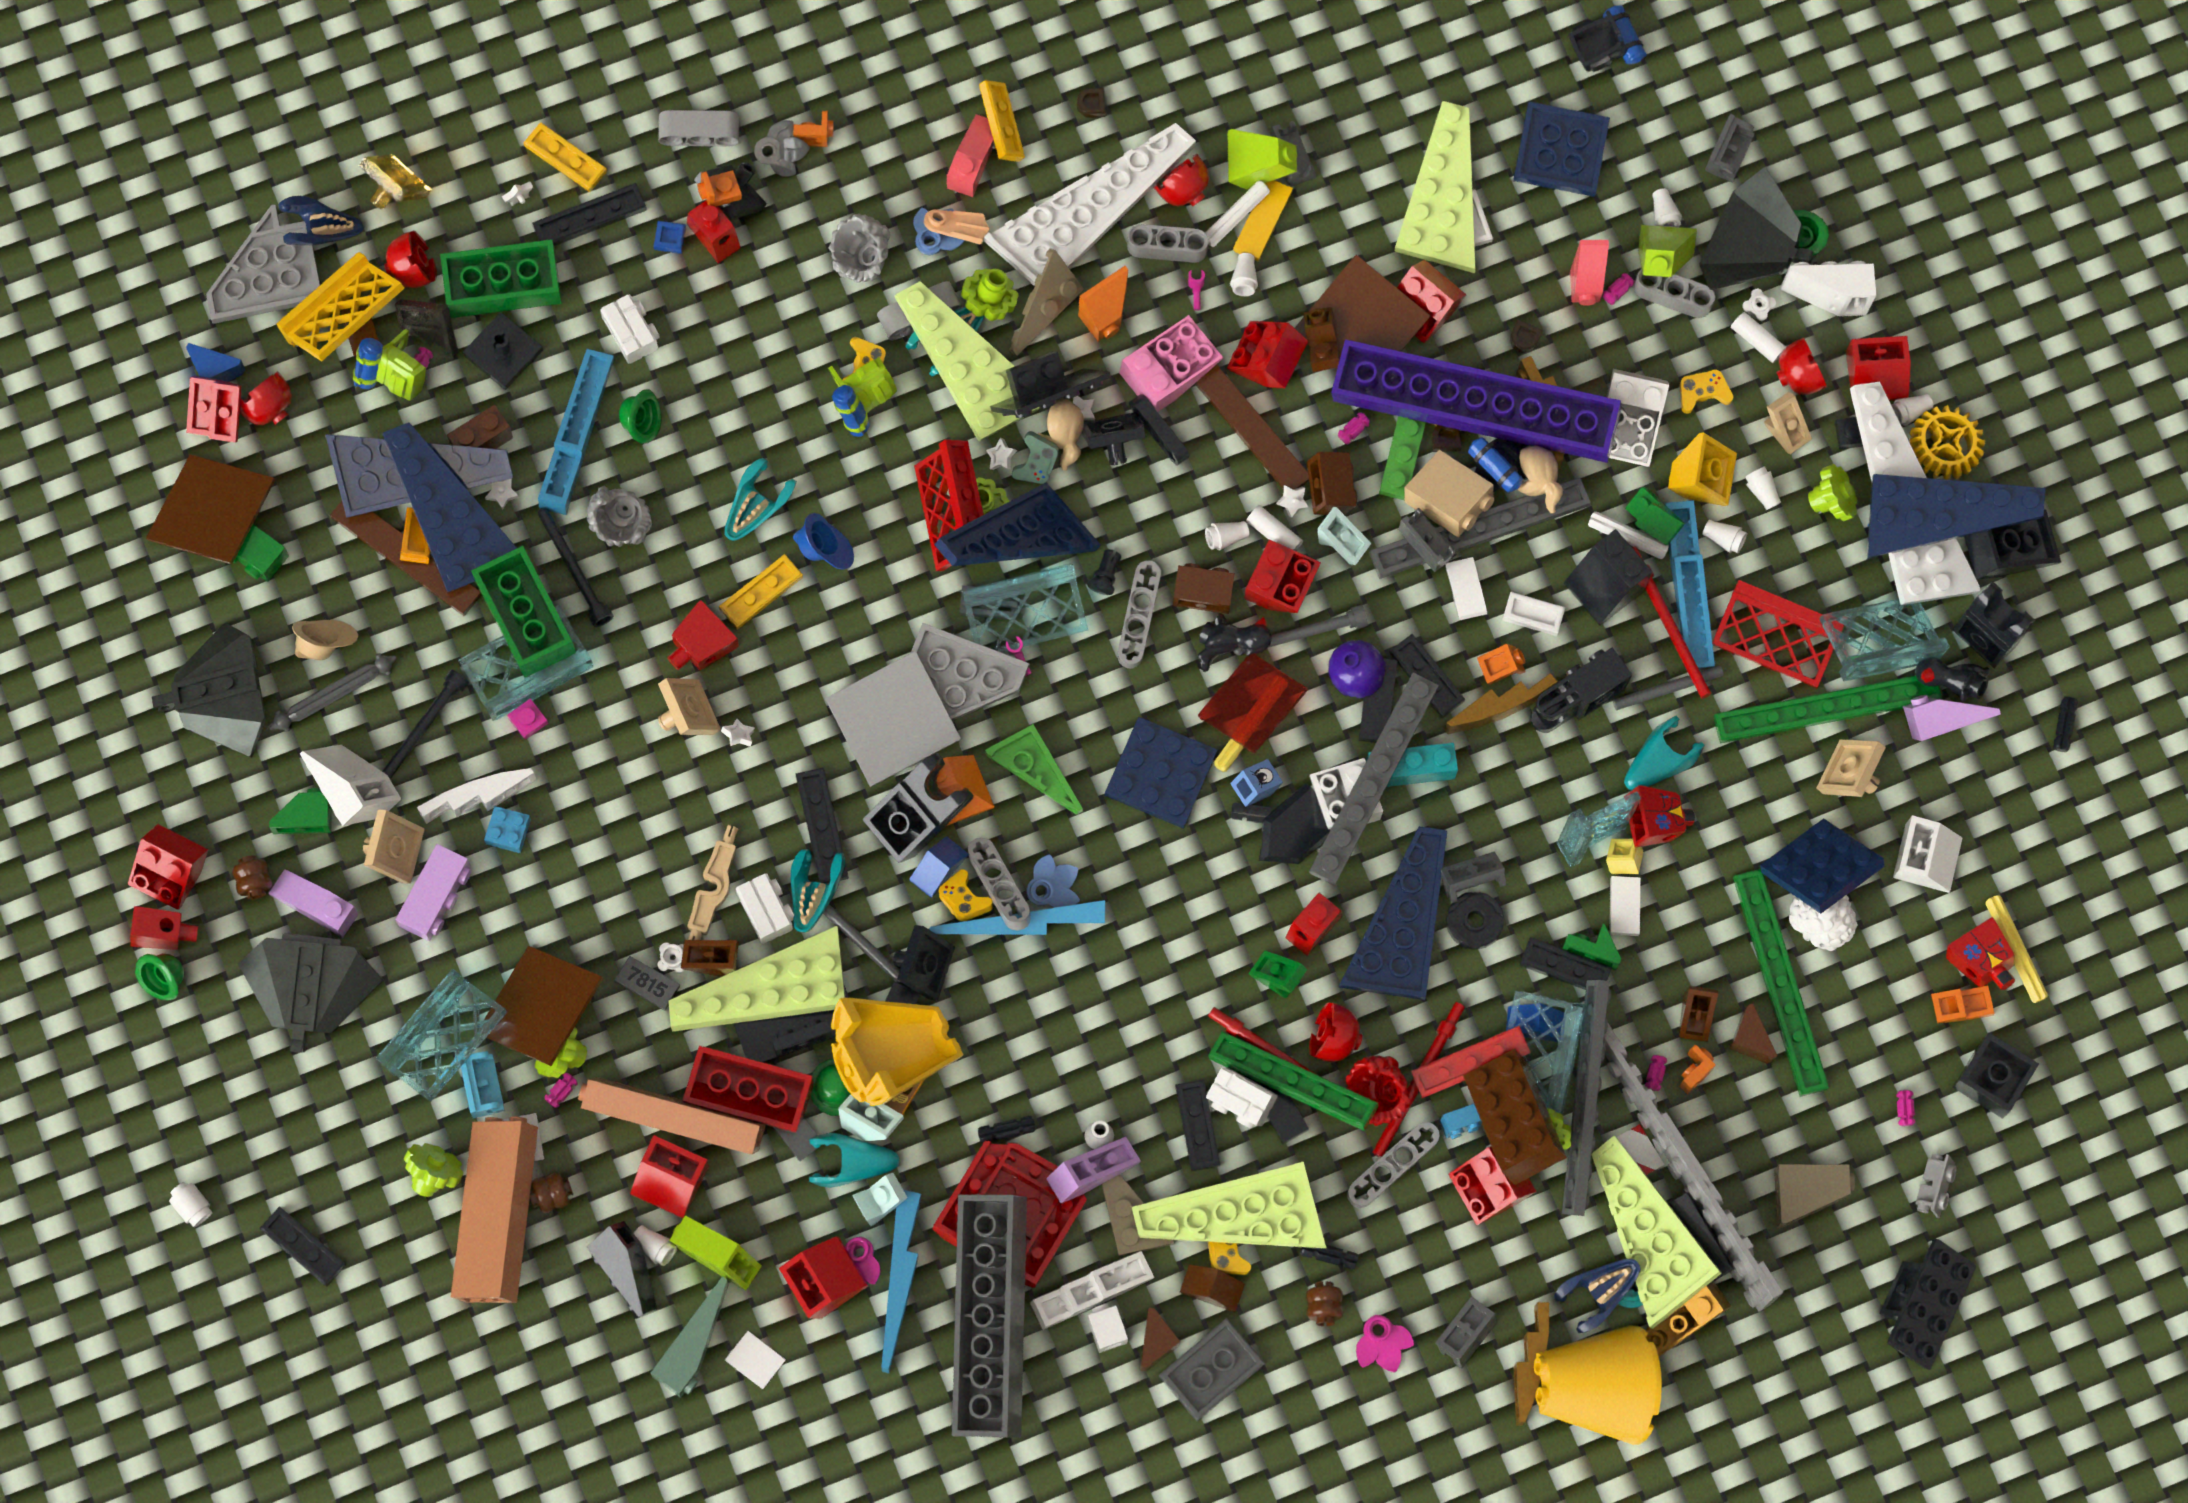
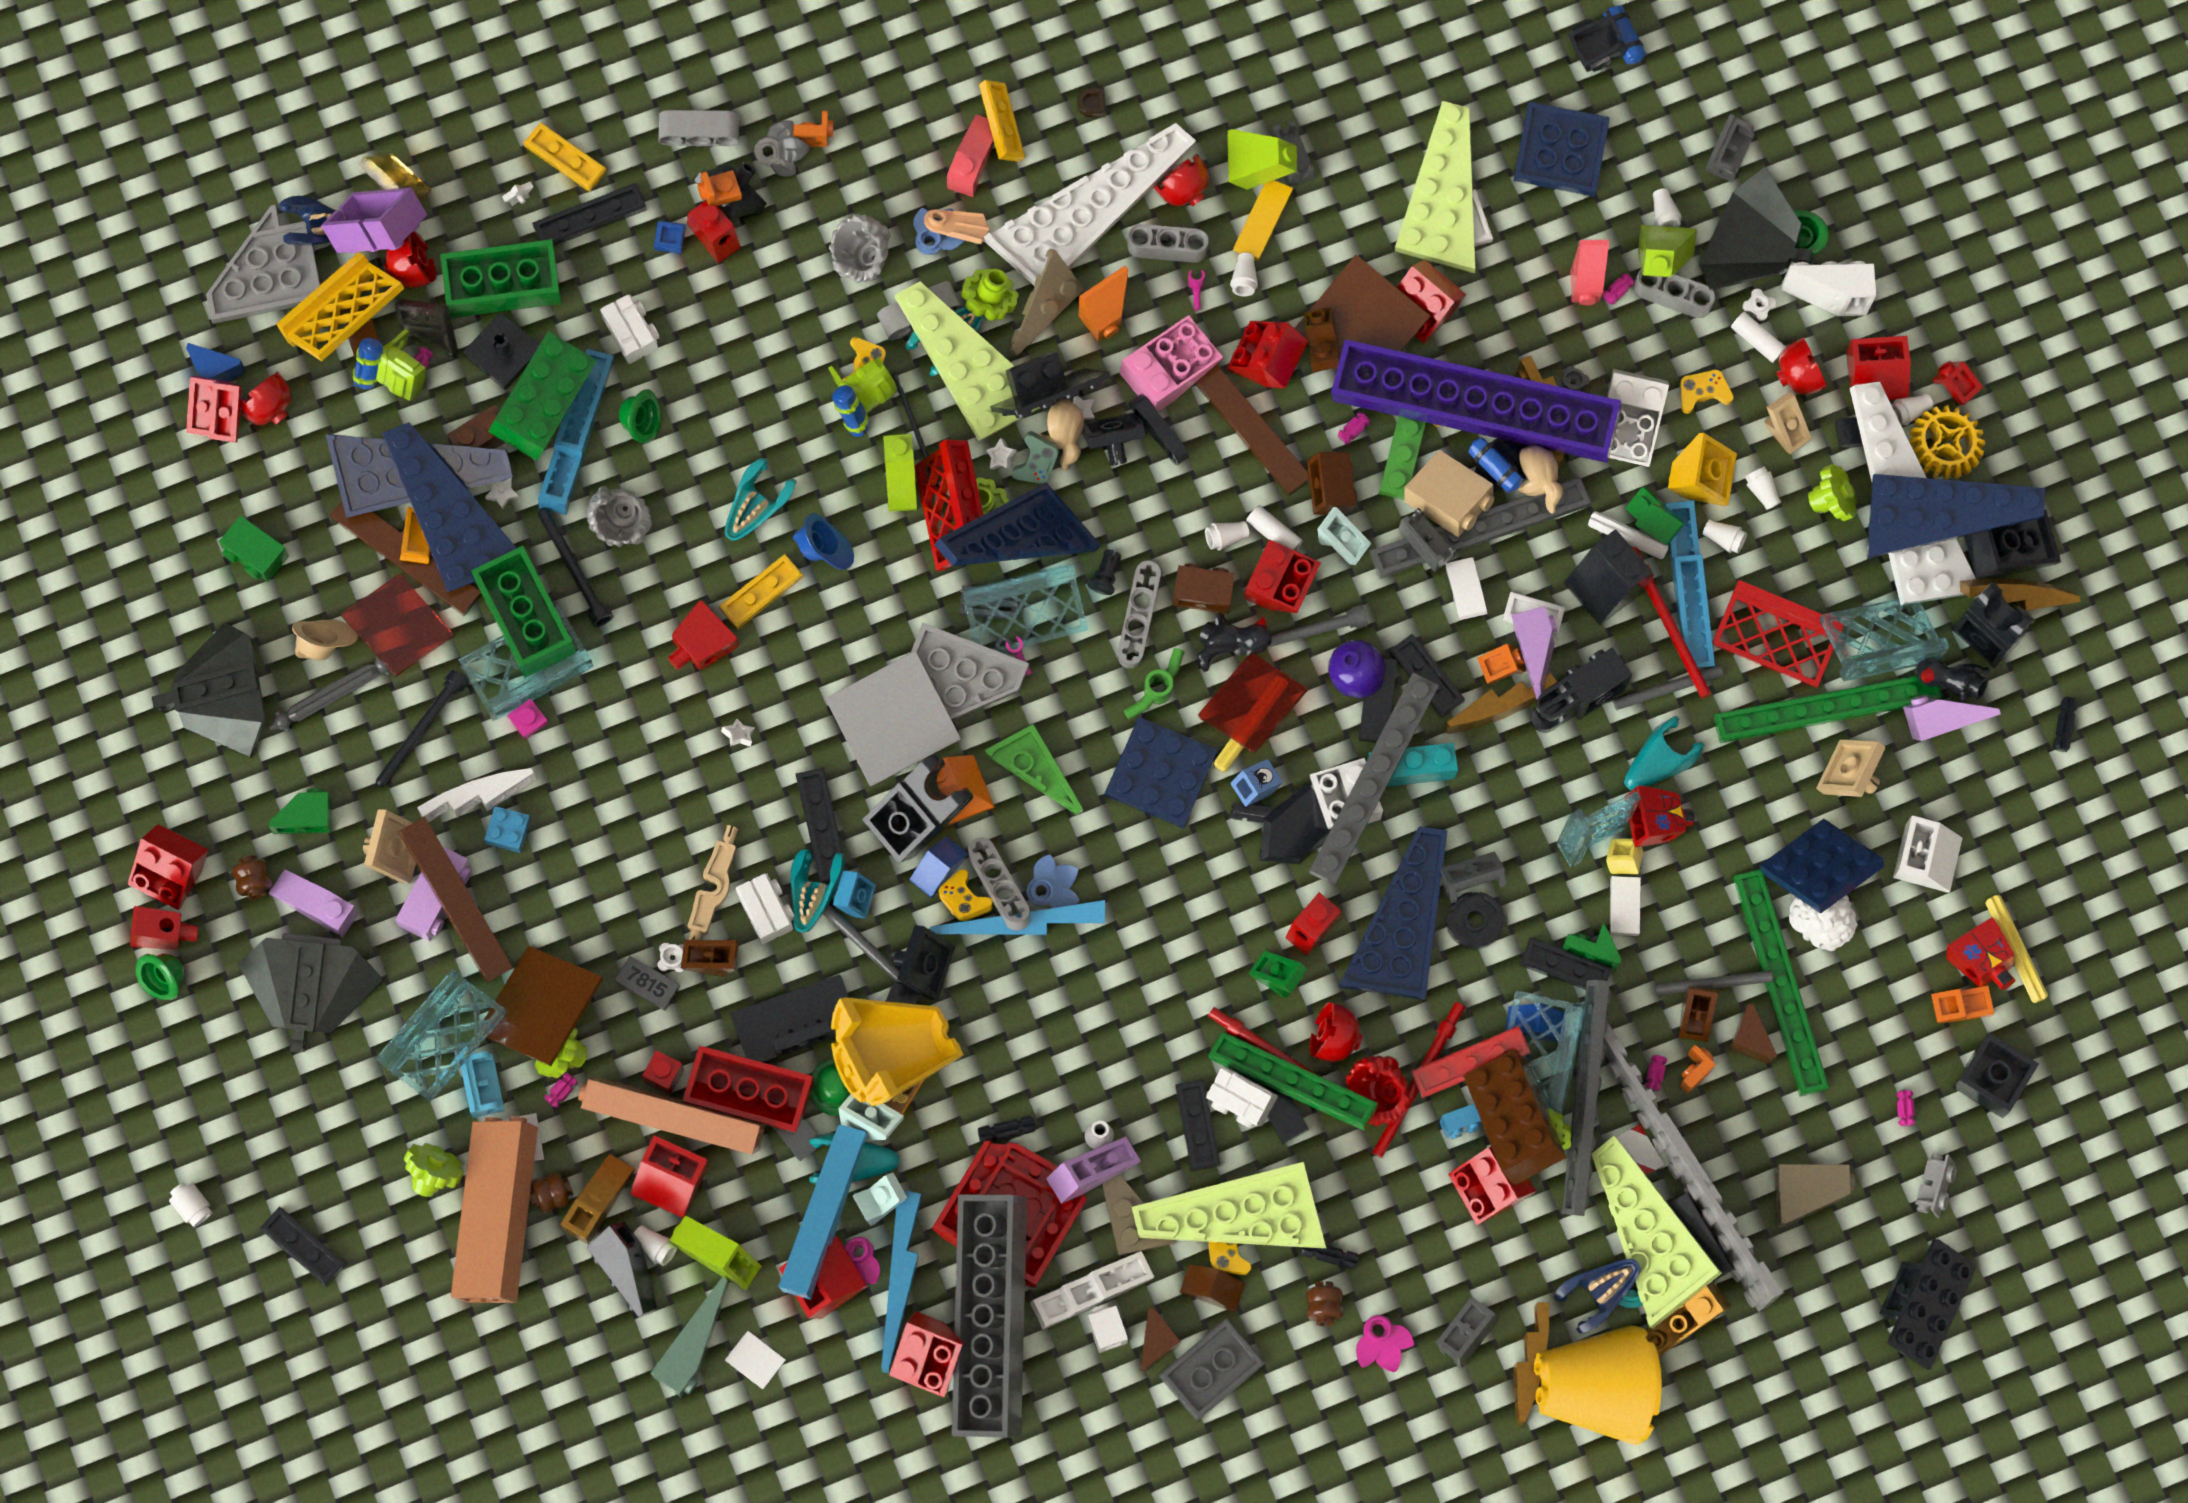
(210, 509): reddish brown piece -> none
(350, 783): white slope -> none
(374, 220): none -> medium lavender piece
(397, 625): none -> clear red piece
(455, 899): none -> reddish brown tile
(542, 396): none -> green brick
(597, 1199): none -> pearl gold slope
(663, 1073): none -> red brick
(687, 708): tan tile -> none
(780, 985): yellowish green wing -> none
(823, 1213): none -> dark azure slope
(854, 894): none -> dark azure piece
(900, 472): none -> lime slope
(912, 421): none -> black piece
(927, 1354): none -> slope
(1165, 676): none -> bright green piece
(1236, 213): white axle -> none
(1292, 500): white piece -> none
(1395, 1167): light grey beam -> none
(1446, 439): dark brown tile -> none
(1525, 337): dark brown tile -> none
(1536, 641): none -> lavender slope
(1577, 375): none -> dark grey plate
(1714, 982): none -> dark grey bar
(1958, 381): none -> red bracket
(2026, 593): none -> pearl gold slope

